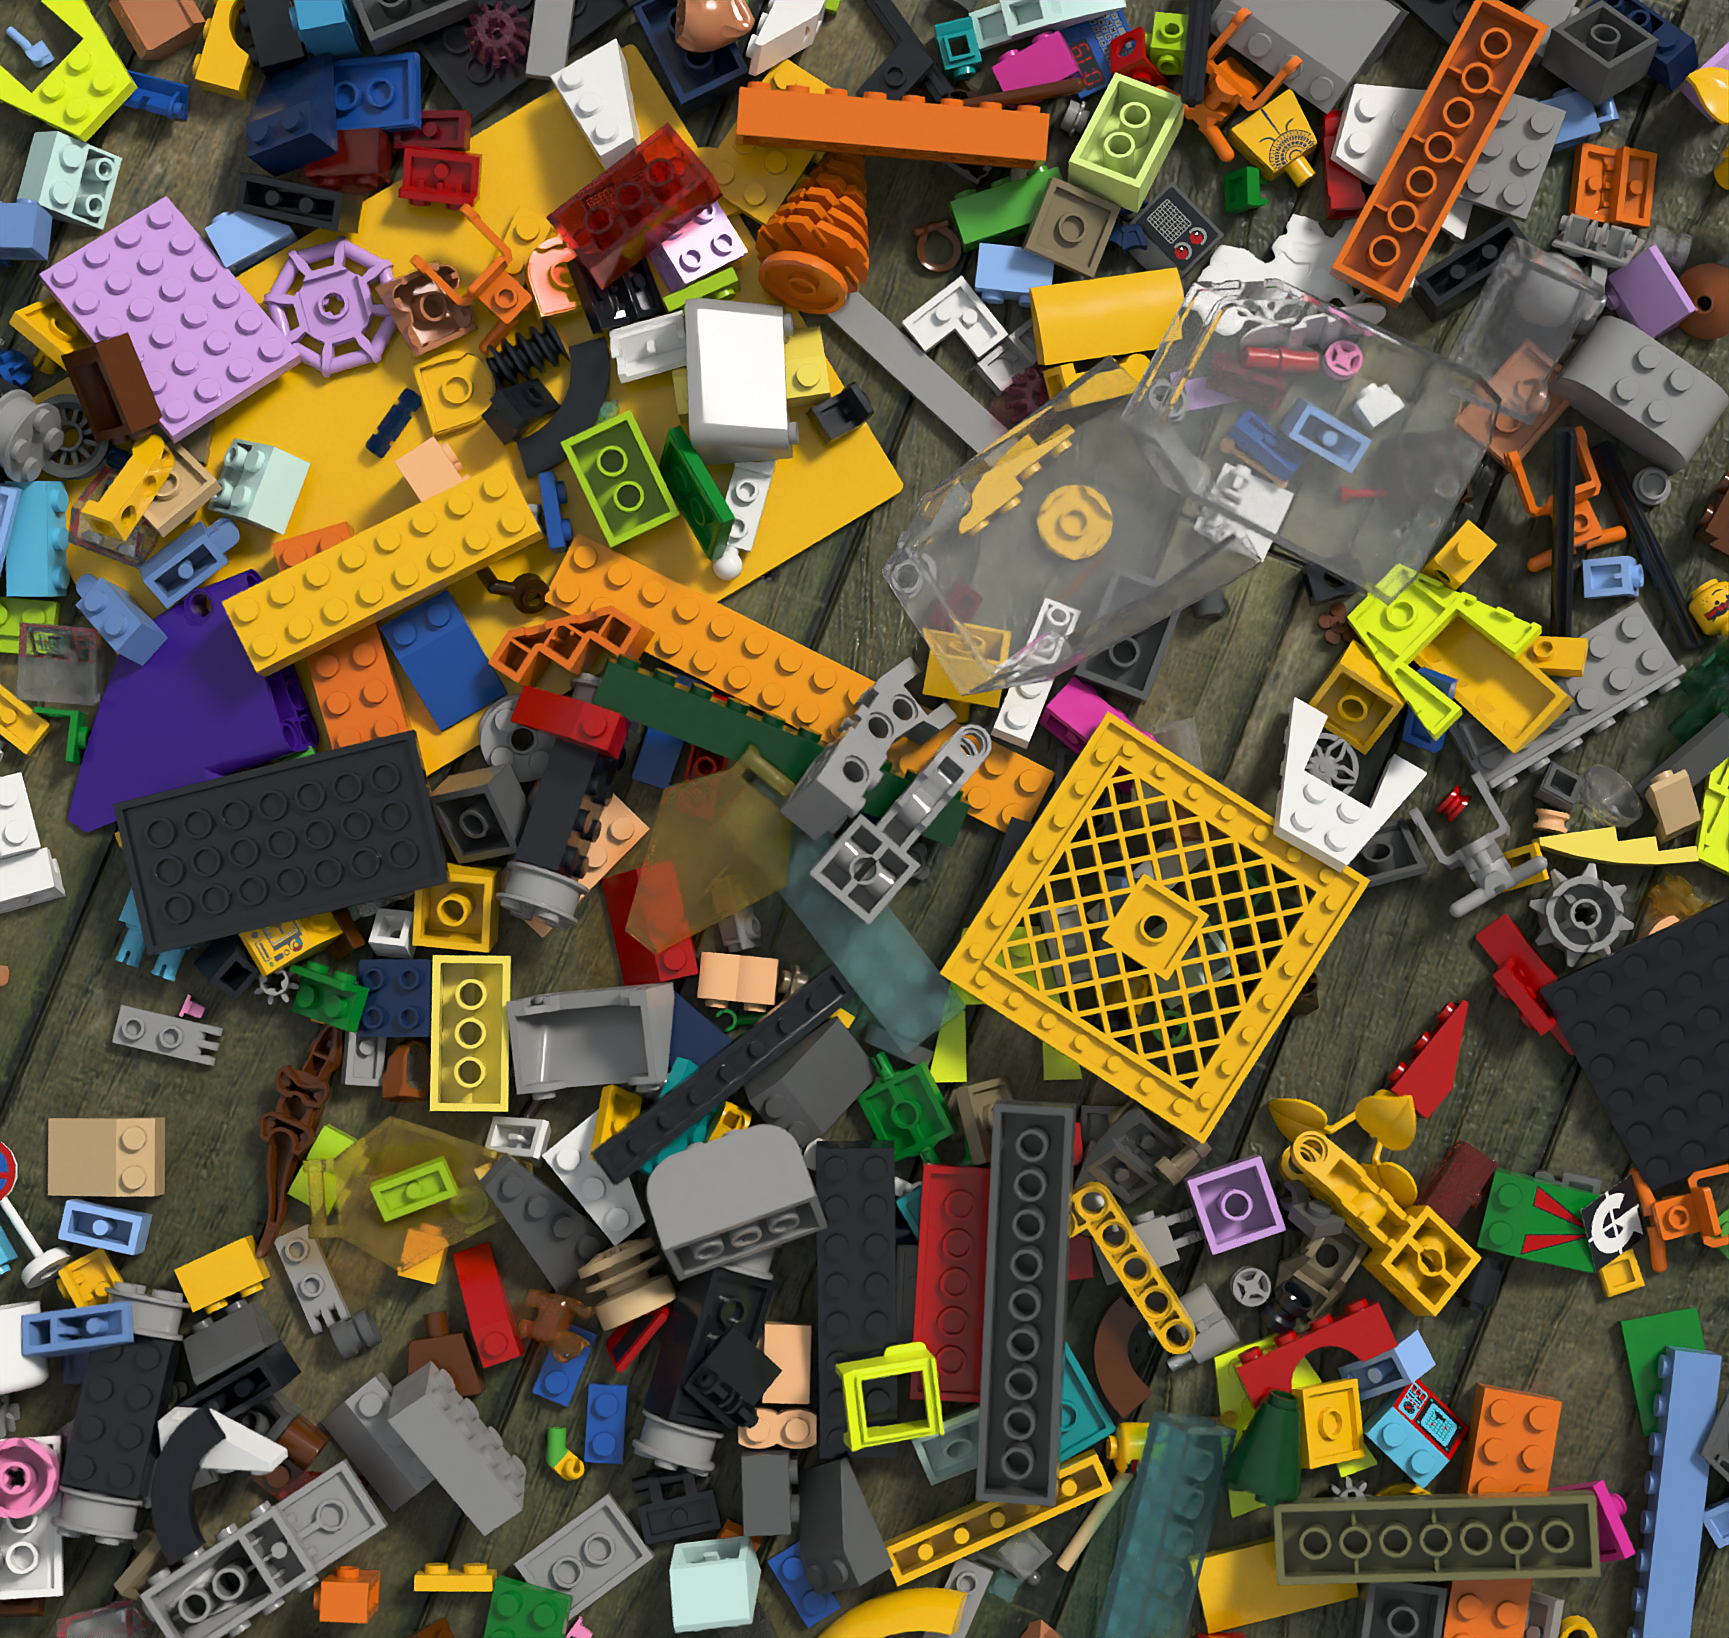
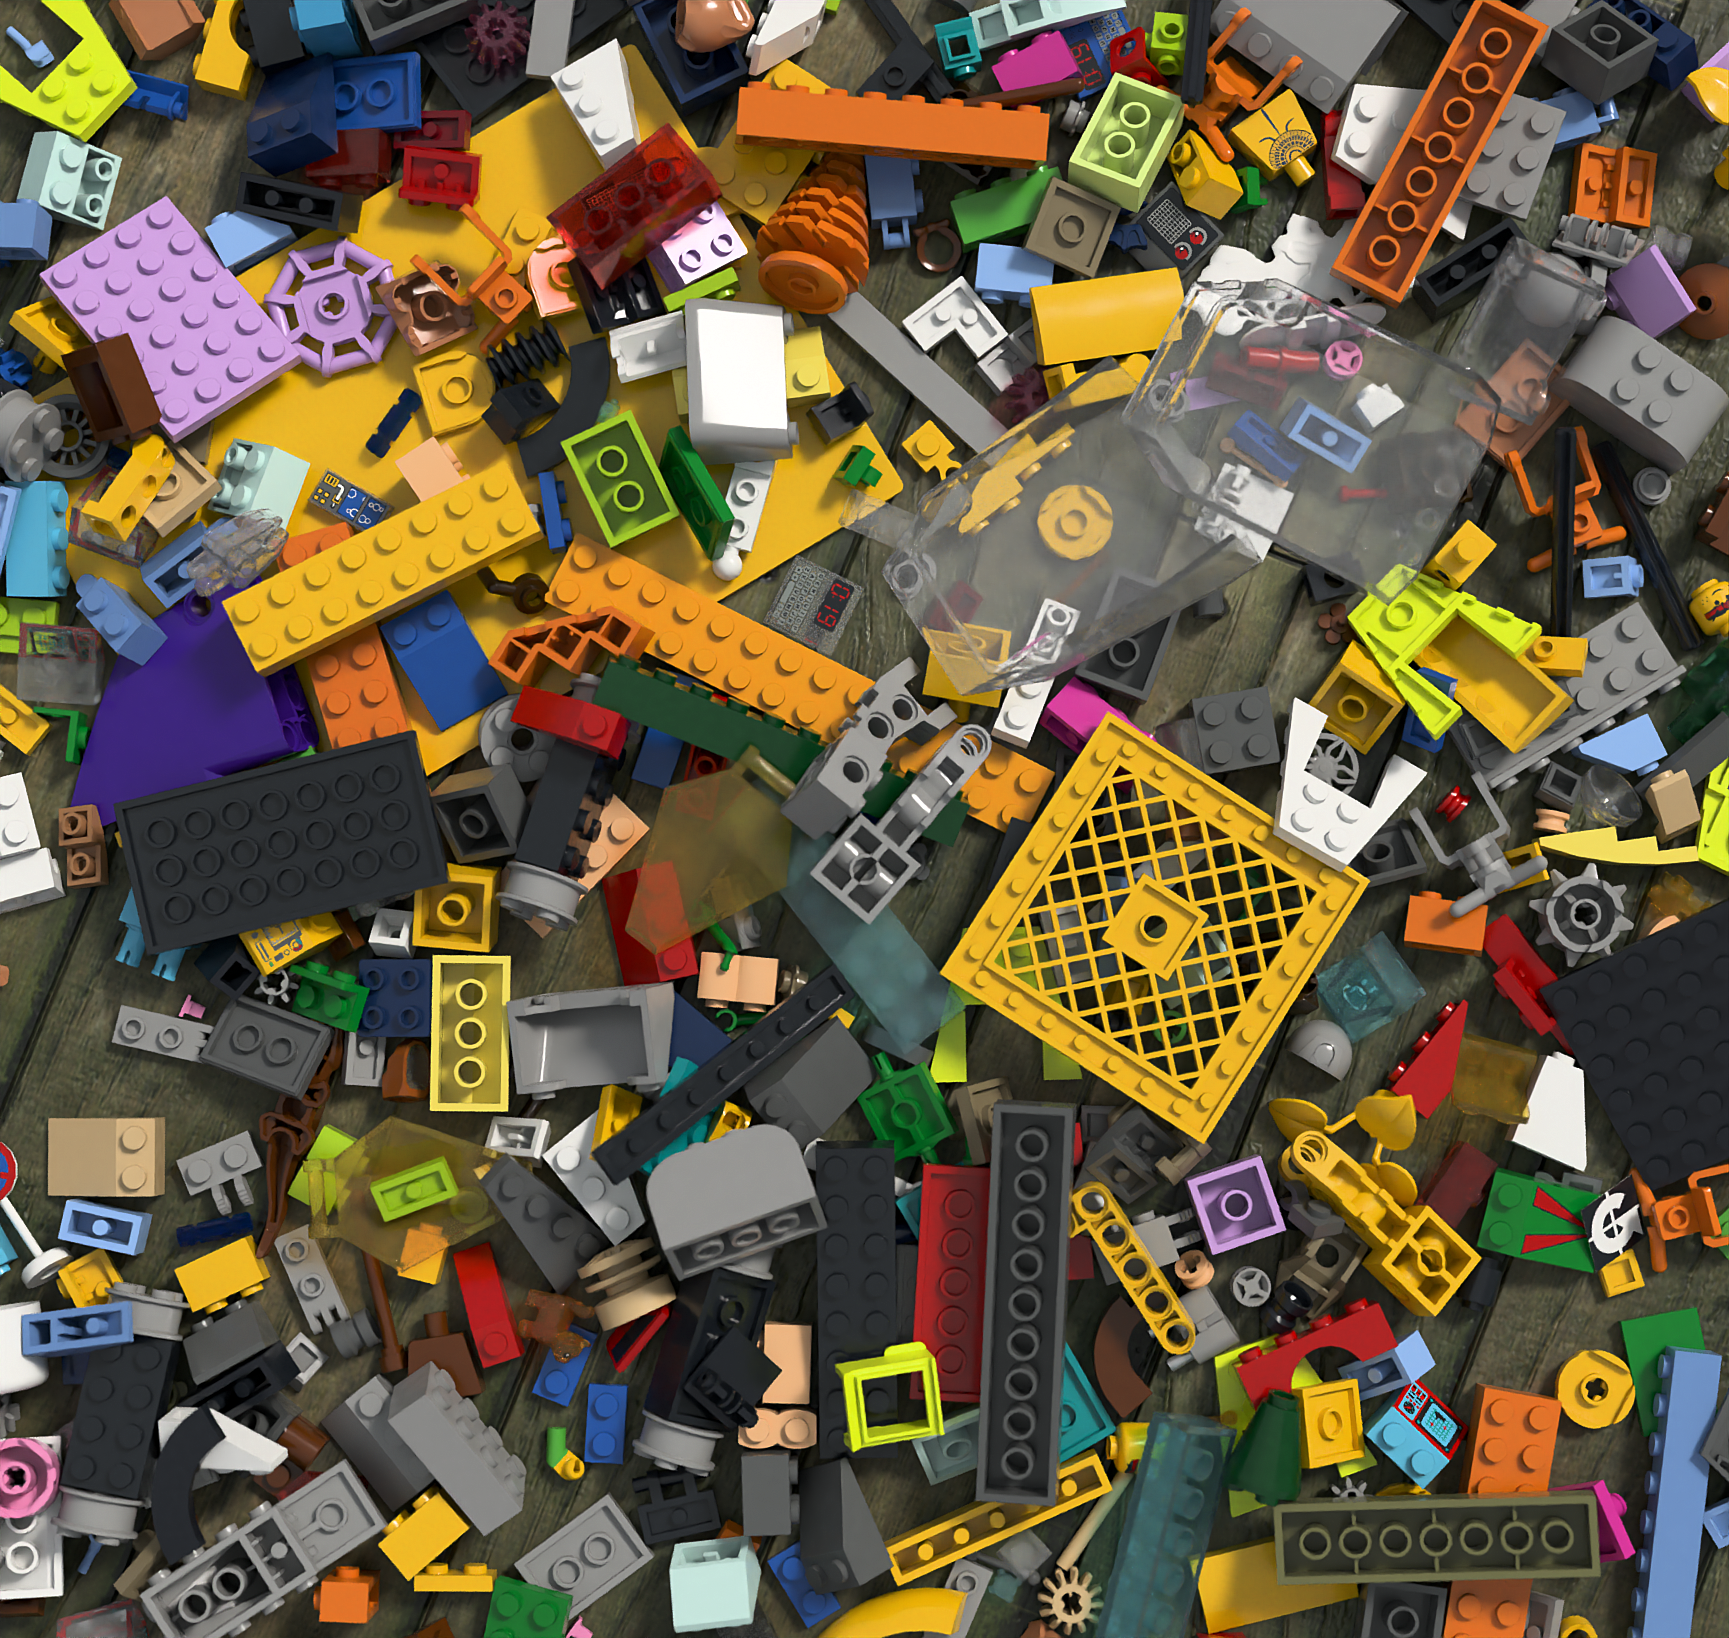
(85, 844): none -> medium nougat slope
(94, 1548): none -> light blue hand
(214, 1229): none -> clear blue axle
(219, 1164): none -> light grey hinge
(237, 551): none -> clear hinge
(267, 1046): none -> dark grey tile
(308, 1359): none -> light grey slope
(349, 502): none -> tile
(393, 1354): none -> reddish brown piece
(422, 1535): none -> yellow brick
(725, 943): none -> green piece
(813, 605): none -> tile
(856, 468): none -> green tile
(875, 518): none -> clear brick
(893, 197): none -> medium blue brick
(930, 450): none -> yellow plate
(1084, 1596): none -> tan gear
(1201, 1276): none -> light nougat bush
(1203, 177): none -> yellow slope
(1235, 731): none -> dark grey brick
(1322, 1045): none -> light grey helmet
(1368, 987): none -> clear light blue slope
(1435, 929): none -> orange brick
(1493, 1079): none -> clear yellow bracket
(1556, 1112): none -> white slope
(1600, 1410): none -> yellow plate
(1625, 747): none -> light blue slope

